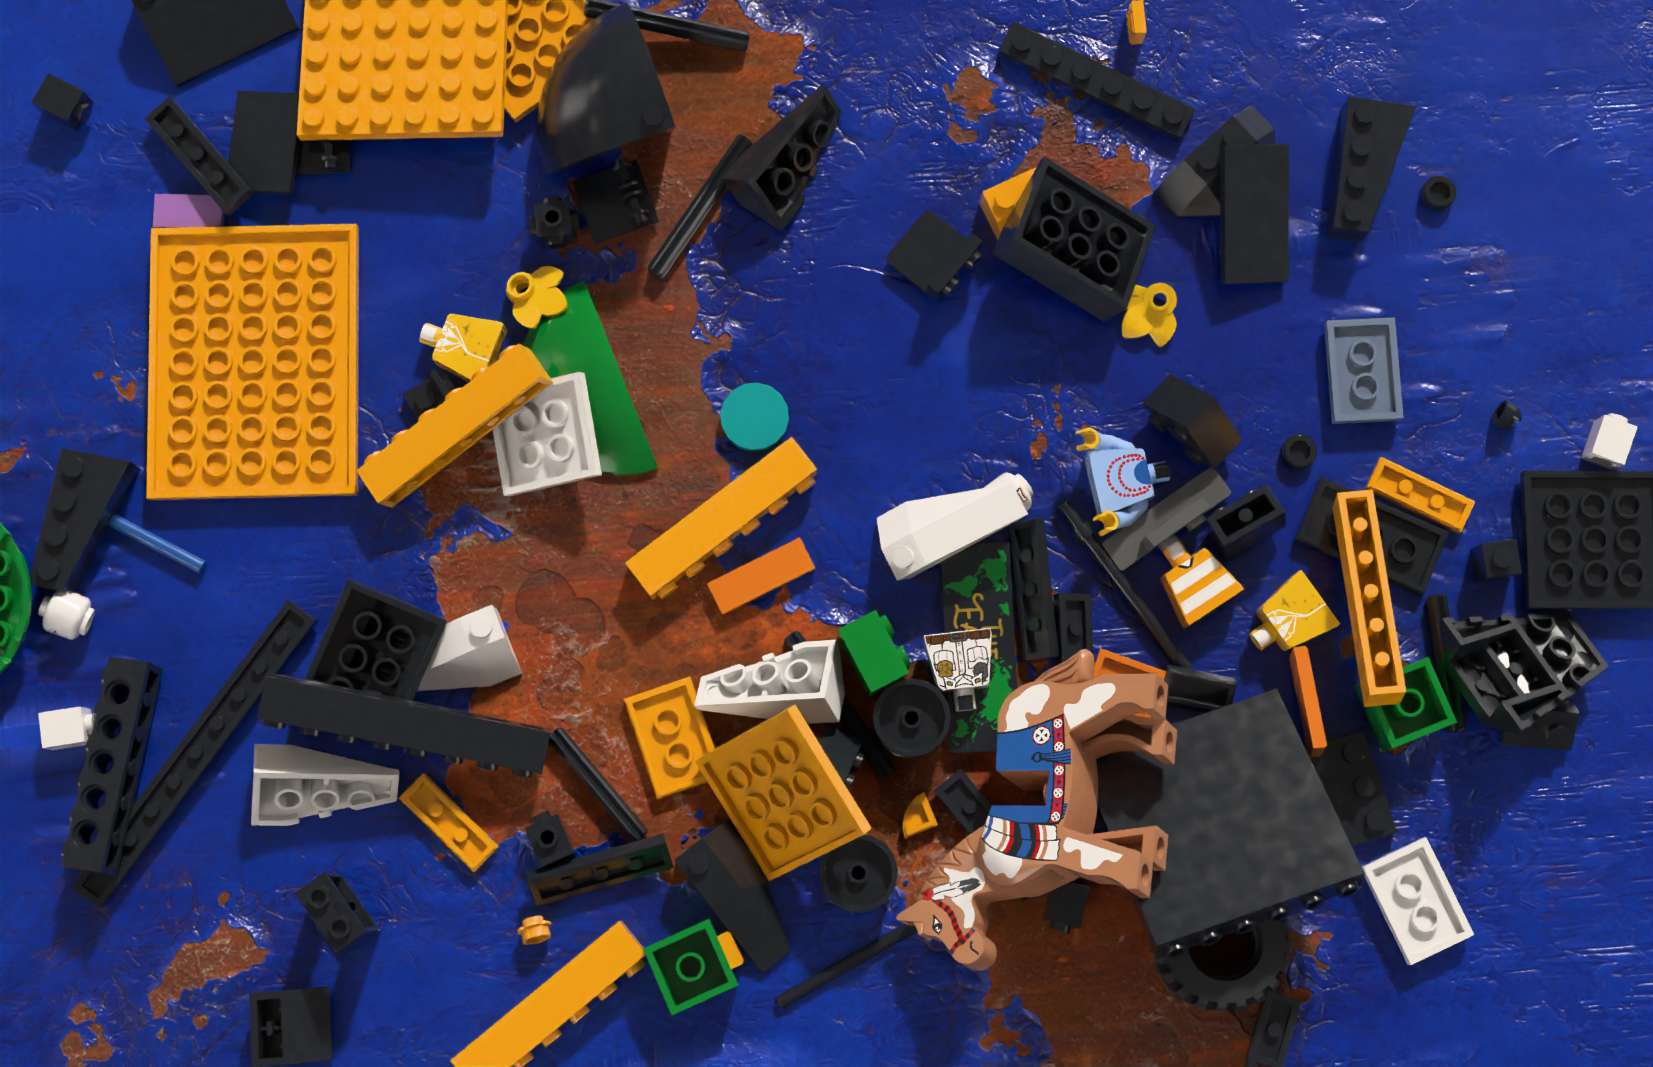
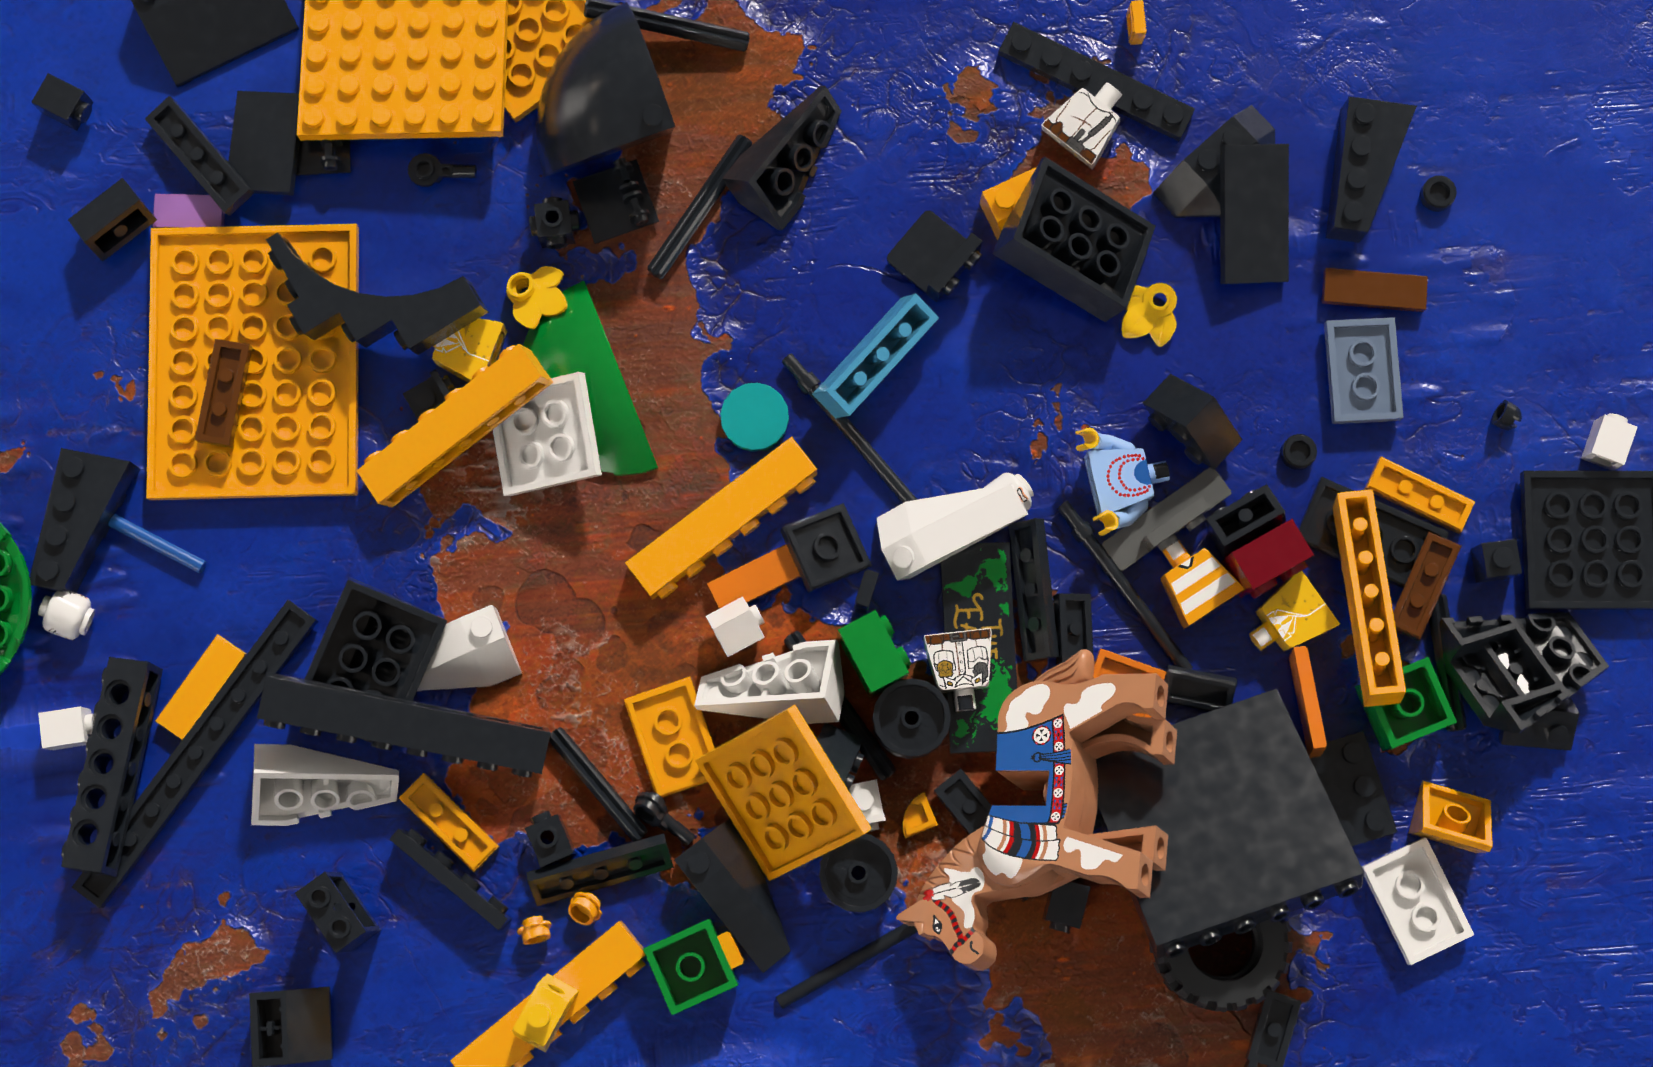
(112, 219): none -> black brick
(200, 686): none -> light orange tile
(223, 393): none -> reddish brown plate
(420, 318): none -> black arch
(426, 170): none -> black plate
(441, 868): none -> black plate
(544, 1012): none -> yellow torso
(584, 908): none -> light orange plate
(652, 810): none -> black plate
(736, 626): none -> white brick
(808, 384): none -> black bar
(825, 547): none -> black tile
(866, 591): none -> black tile
(868, 800): none -> white bracket
(875, 356): none -> dark azure brick
(1085, 123): none -> white torso
(1270, 556): none -> dark red brick
(1374, 290): none -> reddish brown tile
(1424, 585): none -> reddish brown tile
(1452, 818): none -> light orange slope

